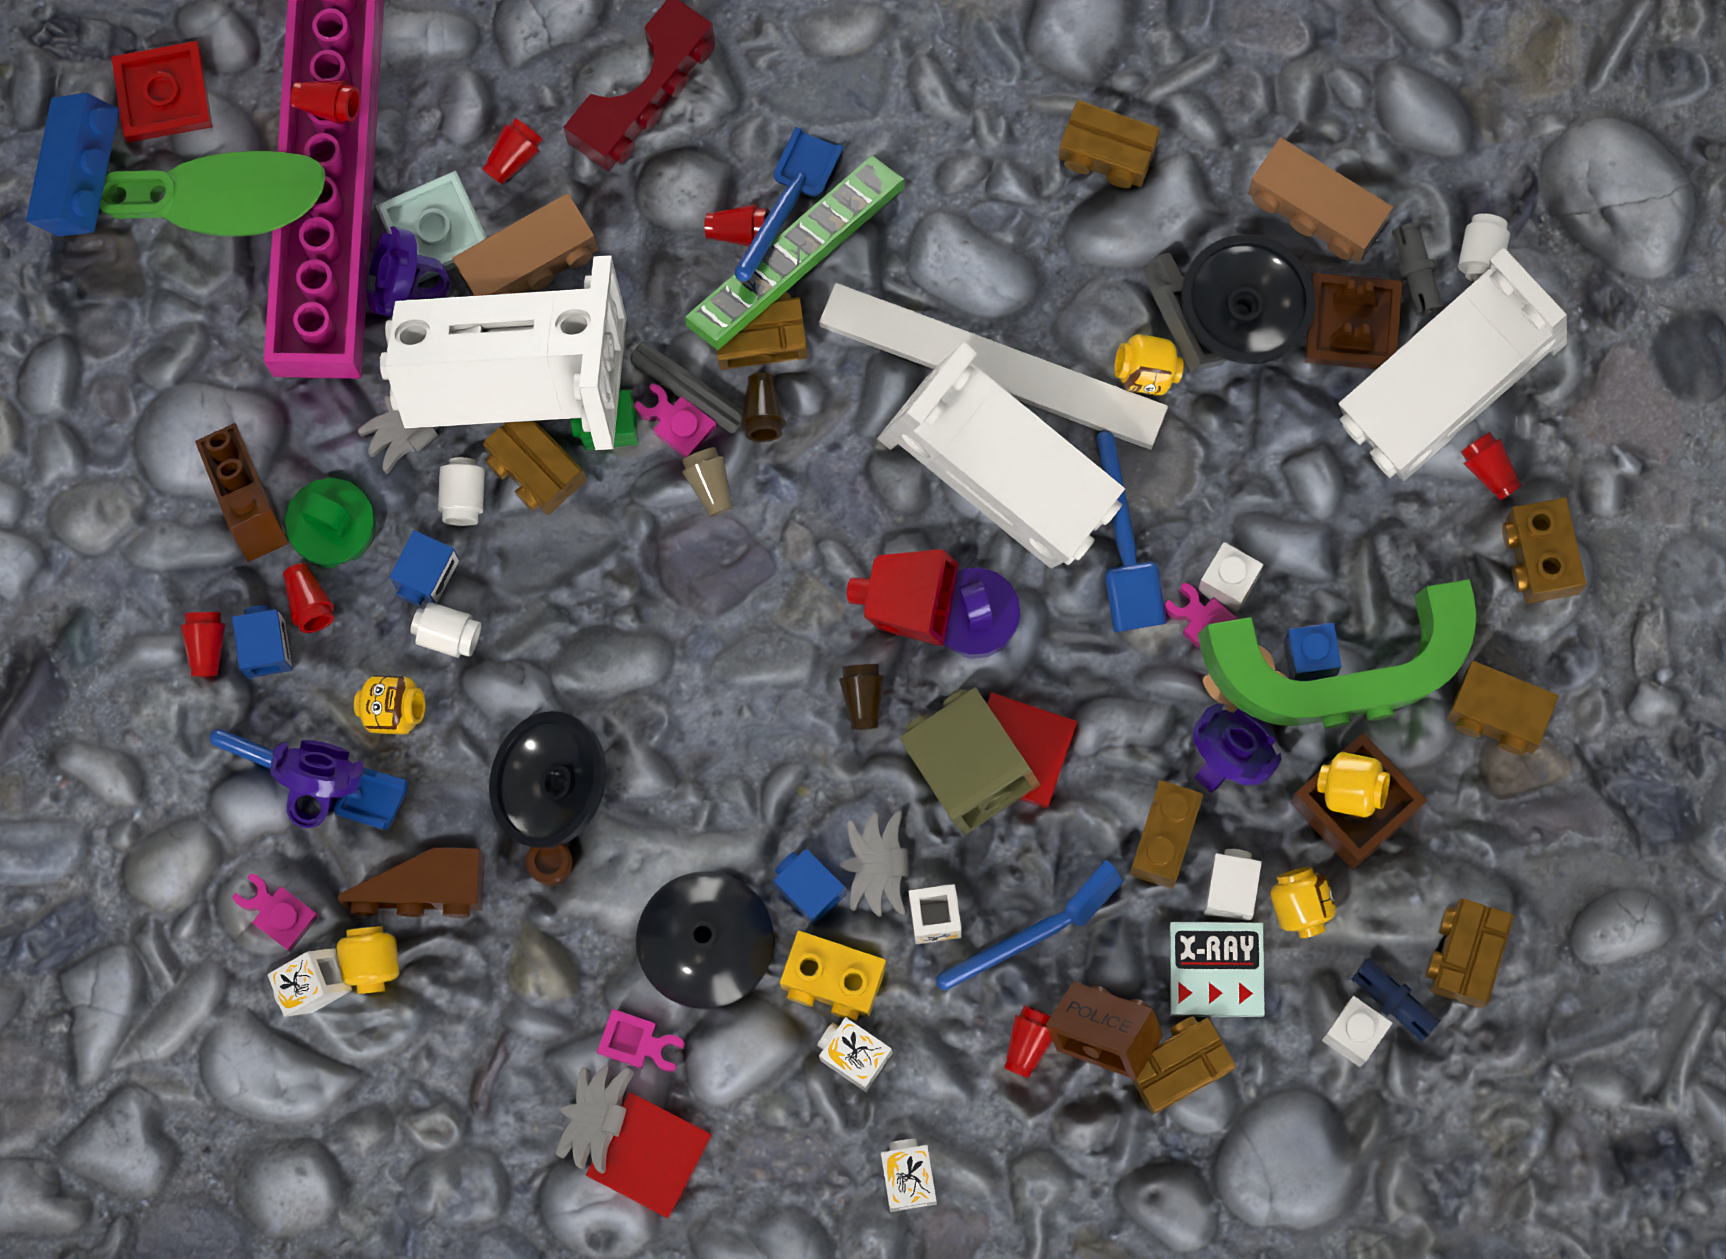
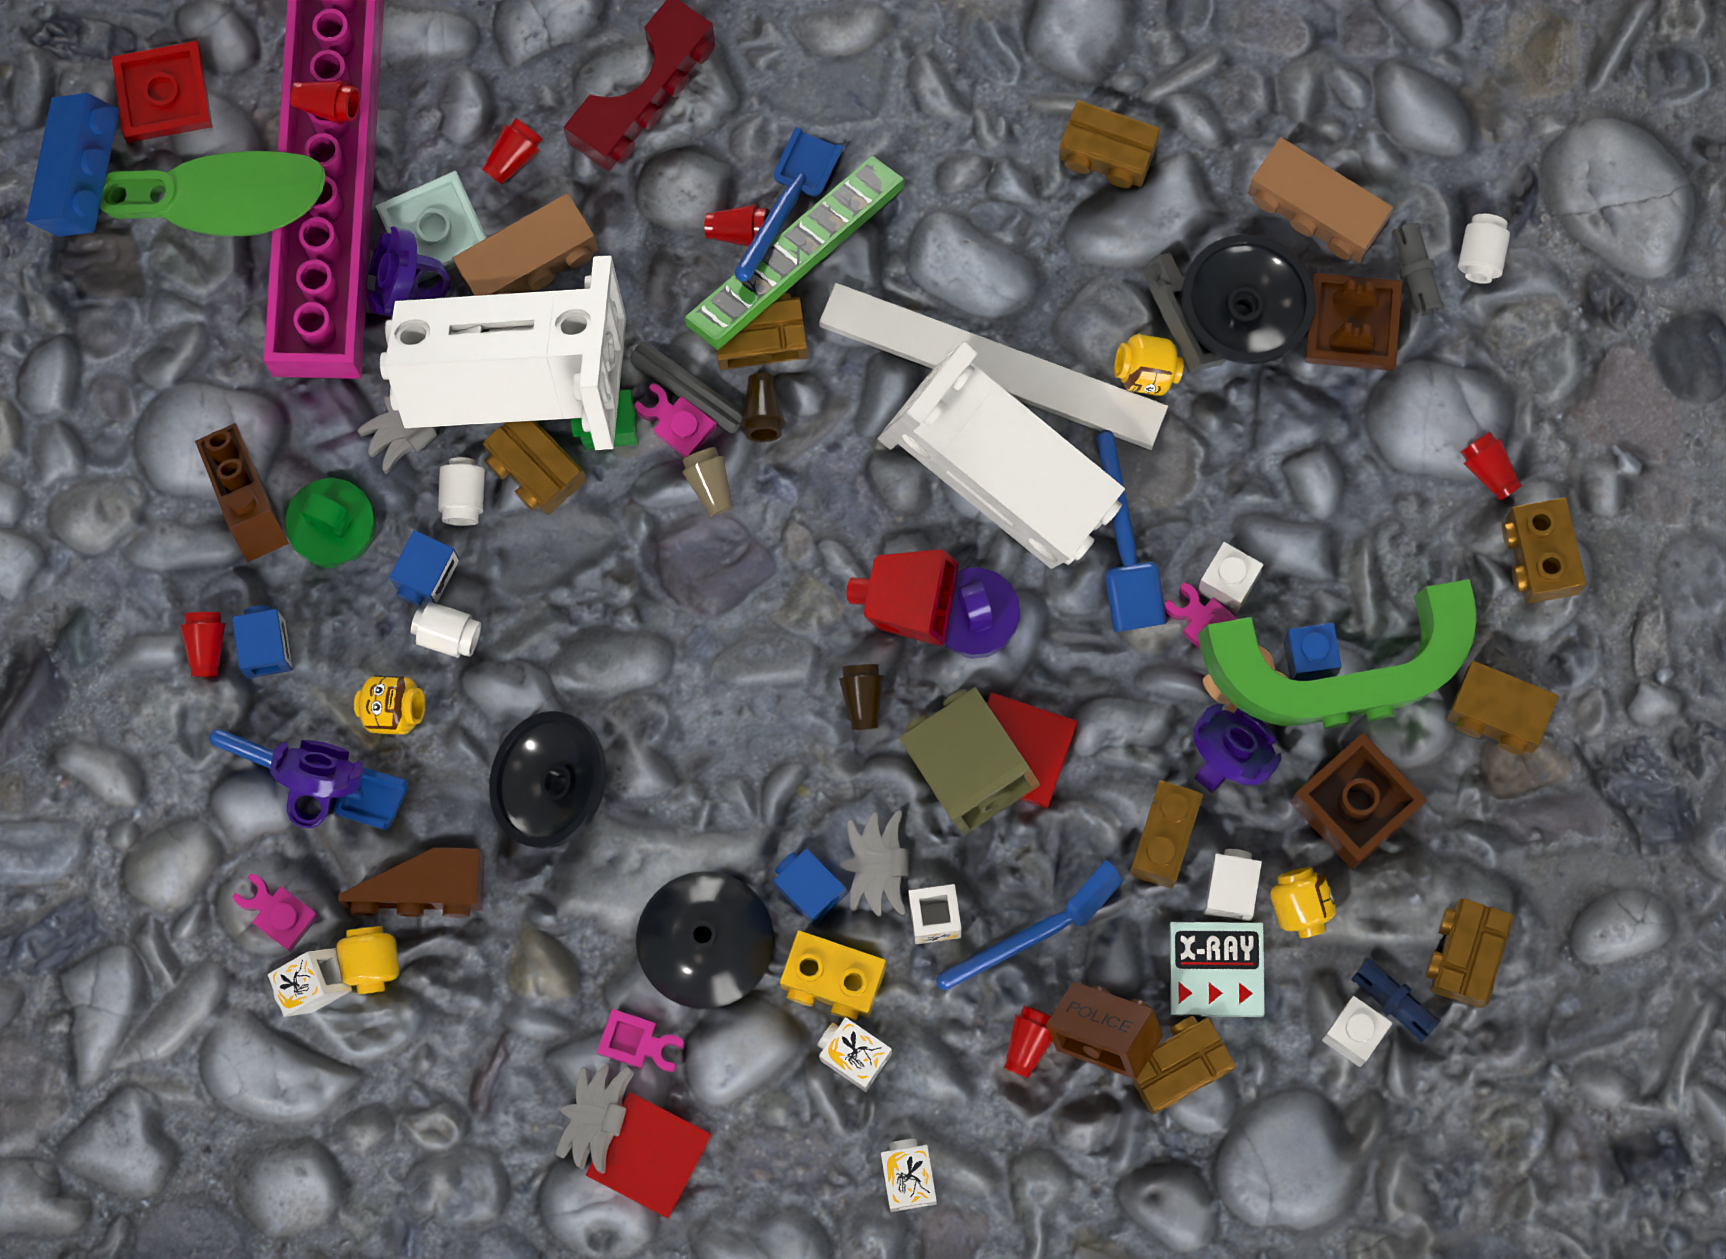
(307, 600): red cone -> none
(549, 865): reddish brown tile -> none
(1354, 784): yellow head -> none
(1454, 367): white brick -> none

